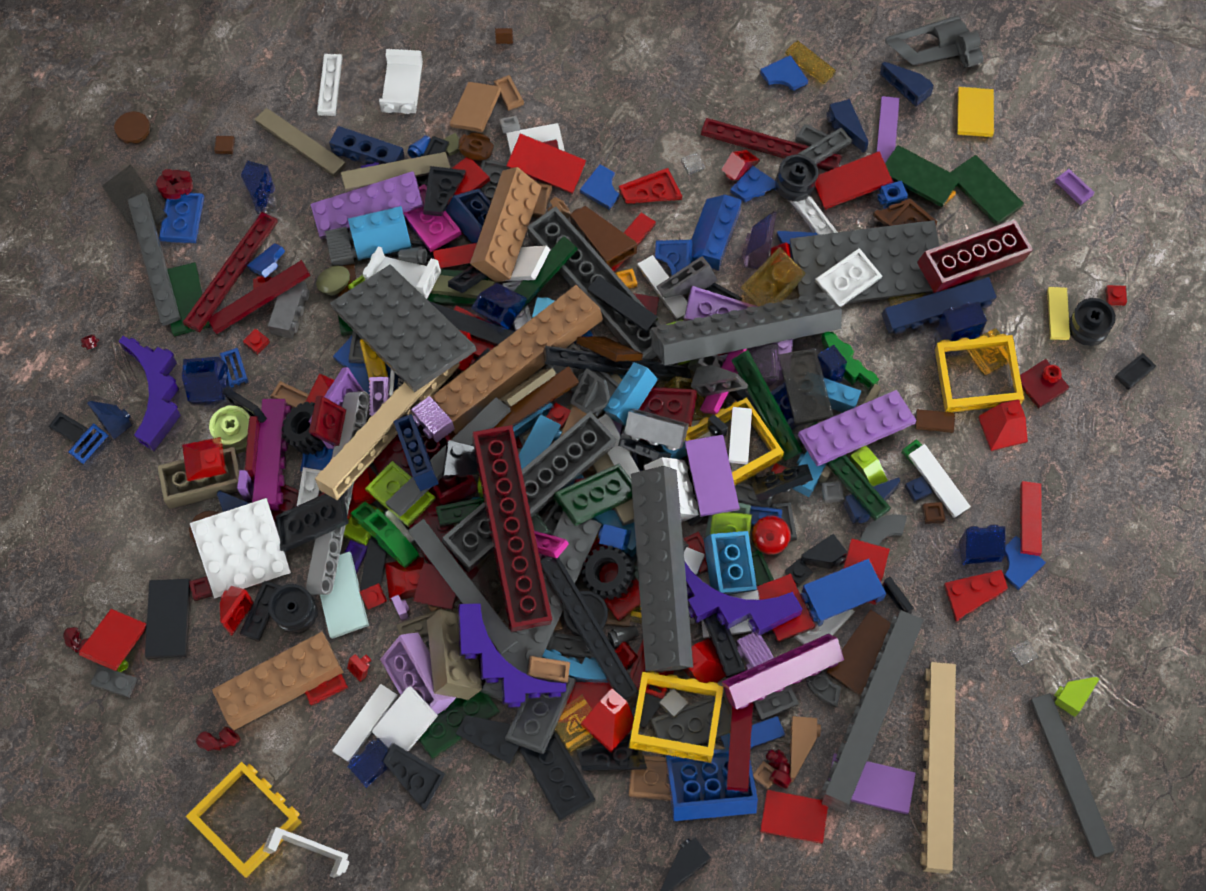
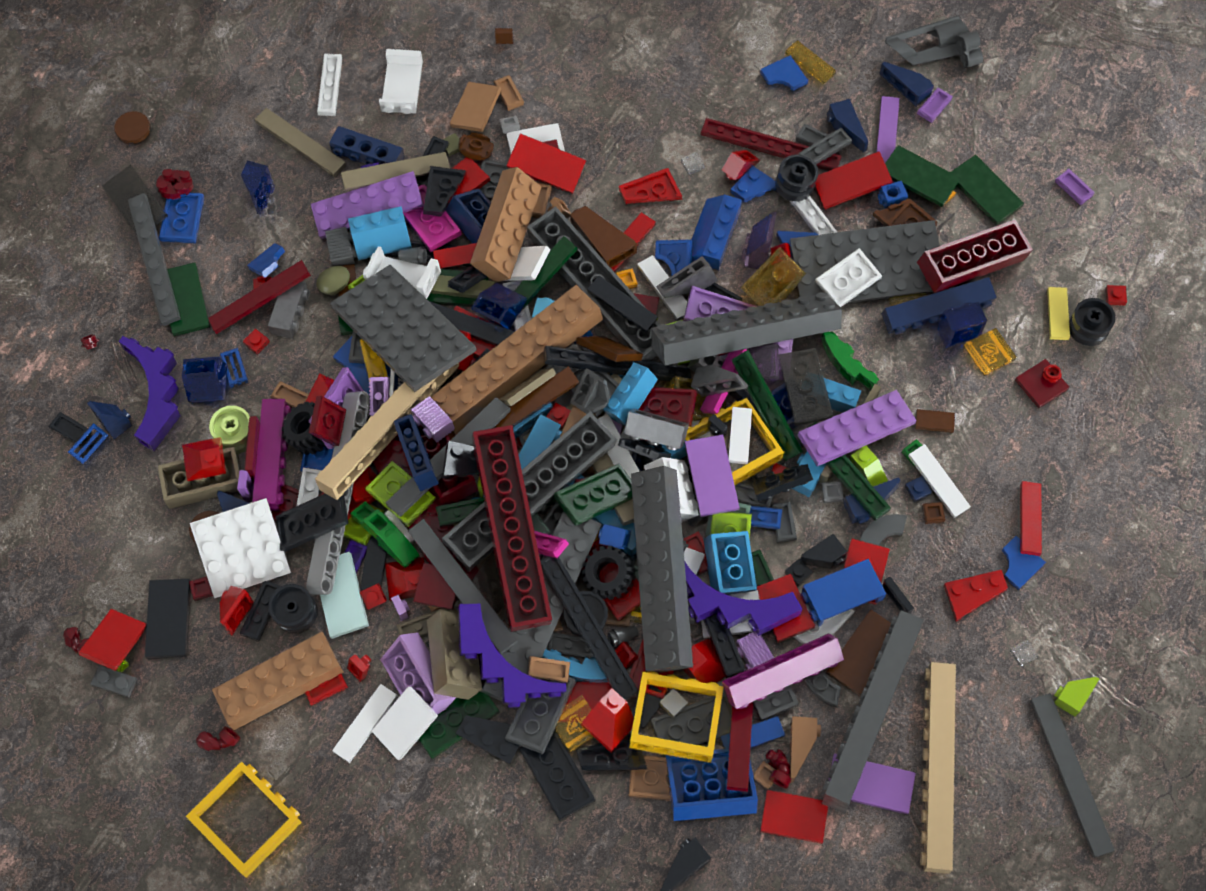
(224, 145): reddish brown tile -> none
(230, 272): dark red tile -> none
(238, 400): black tile -> none
(277, 834): white panel -> none
(368, 764): clear blue brick -> none
(414, 774): black wing -> none
(418, 148): blue cone -> none
(600, 187): blue tile -> none
(771, 535): red cylinder -> none
(832, 364): clear blue brick -> none
(934, 105): none -> medium lavender tile
(975, 112): yellow tile -> none
(980, 402): yellow window -> none
(982, 544): clear blue slope -> none
(1004, 425): red slope -> none
(1135, 371): black tile -> none

